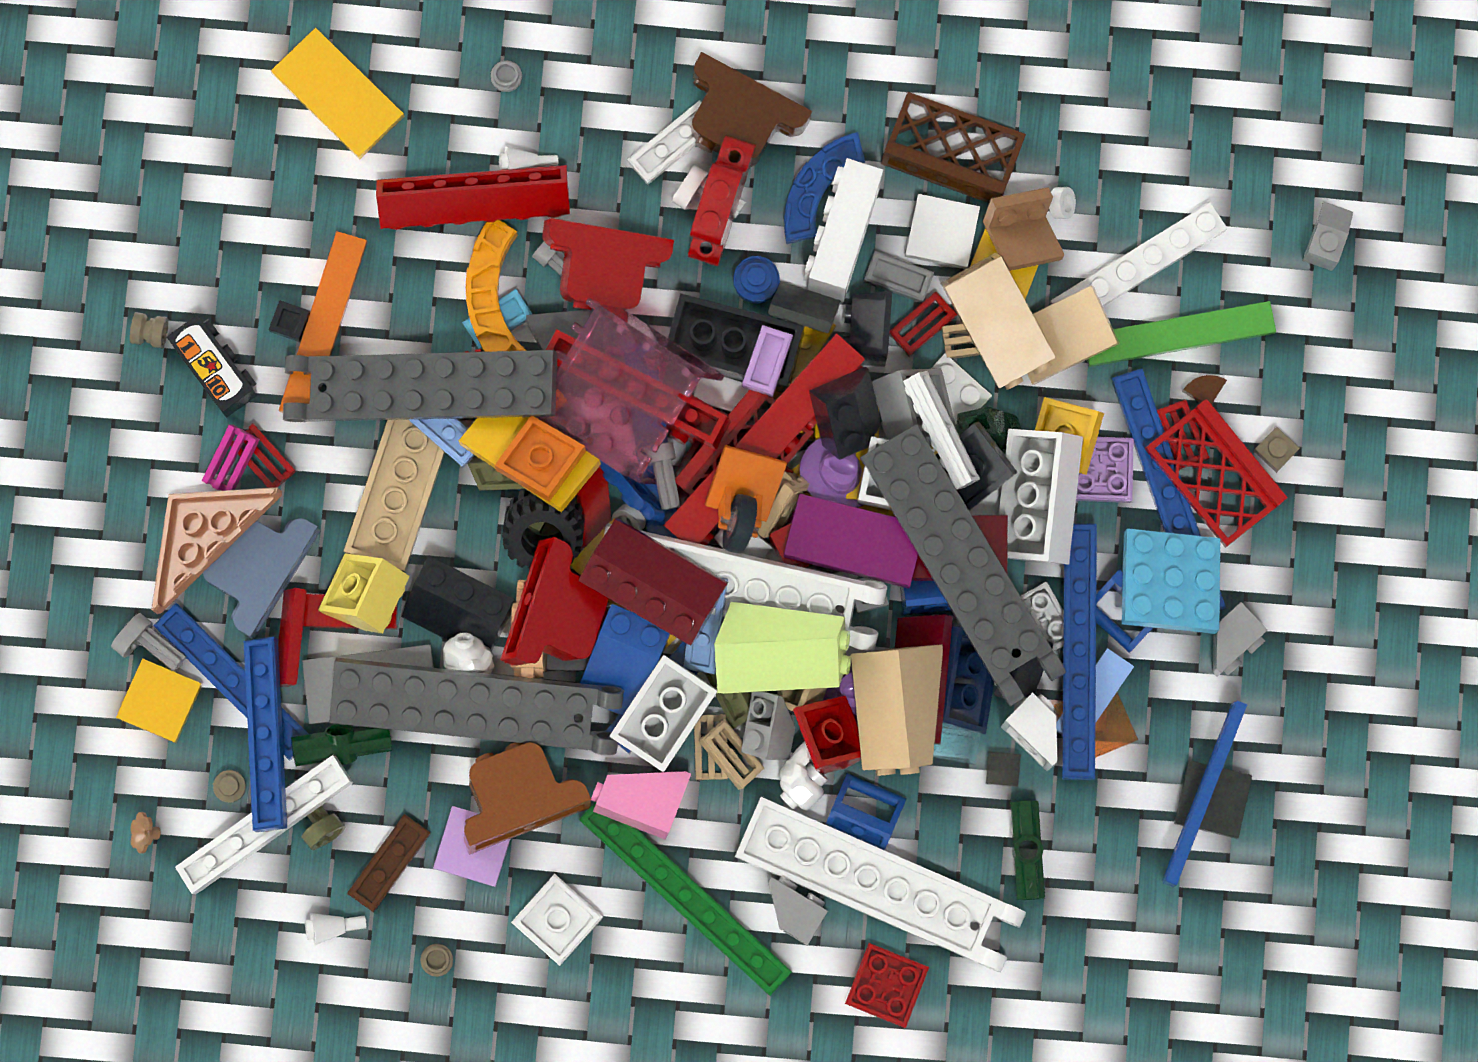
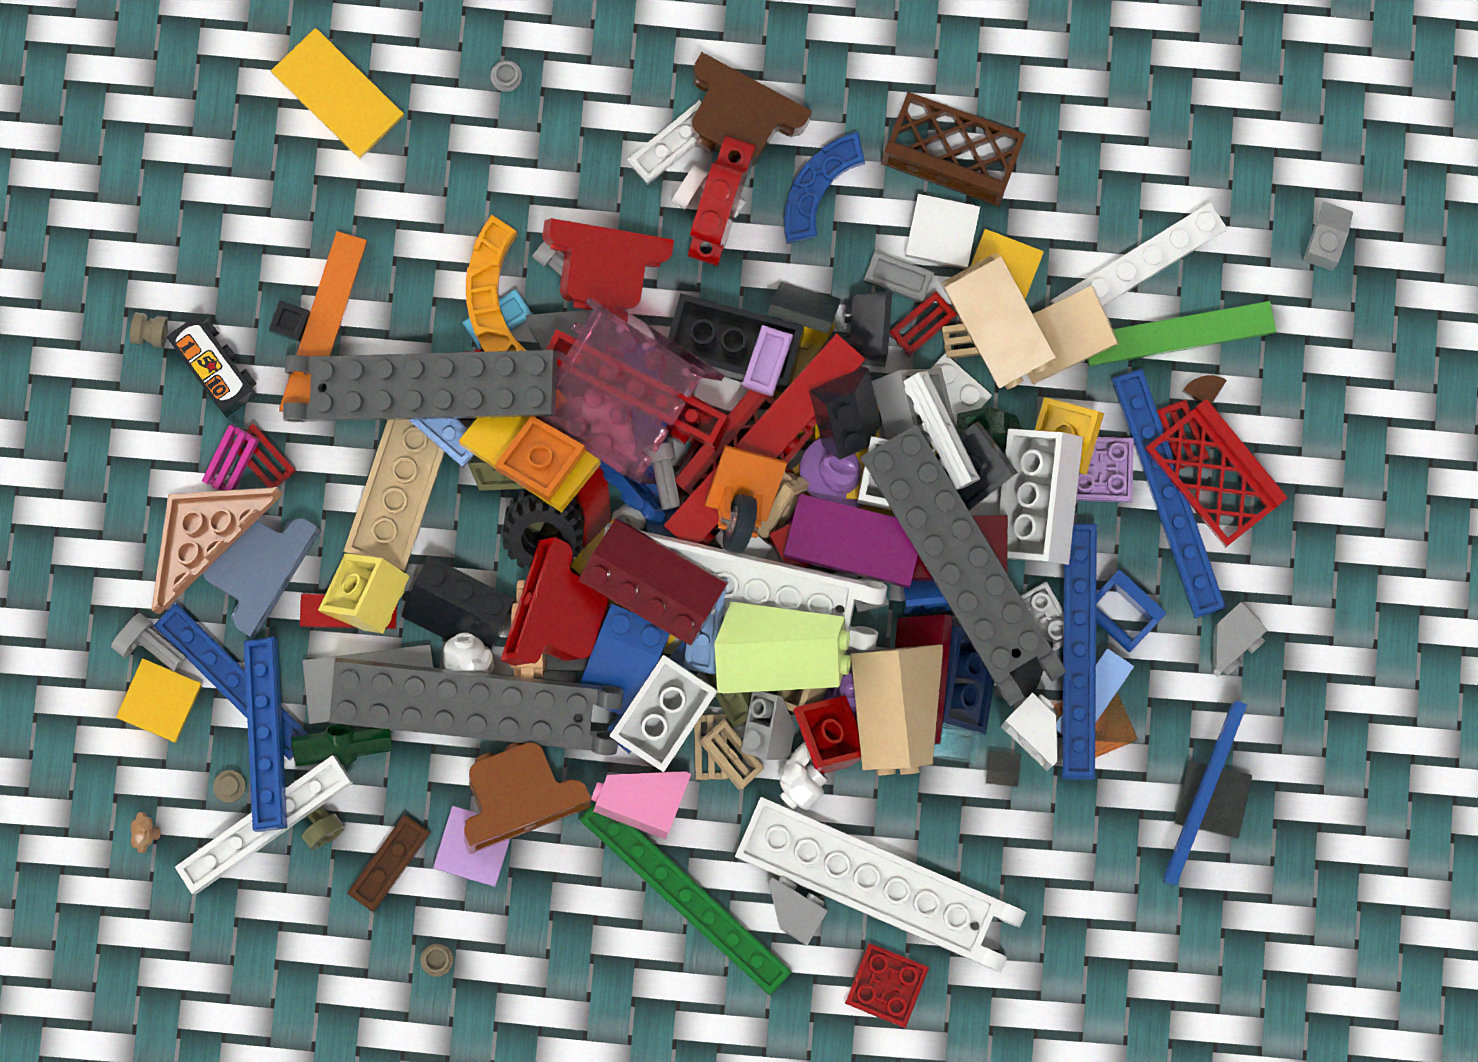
(291, 635): red tile -> none
(326, 927): white cone -> none
(473, 197): red brick -> none
(521, 159): white cone -> none
(557, 919): white tile -> none
(756, 279): blue plate -> none
(845, 229): white brick -> none
(860, 824): blue tile -> none
(1021, 229): medium nougat bracket -> none
(1028, 872): dark green piece -> none
(1063, 203): white tile -> none
(1171, 581): medium azure plate -> none
(1276, 449): dark tan plate -> none

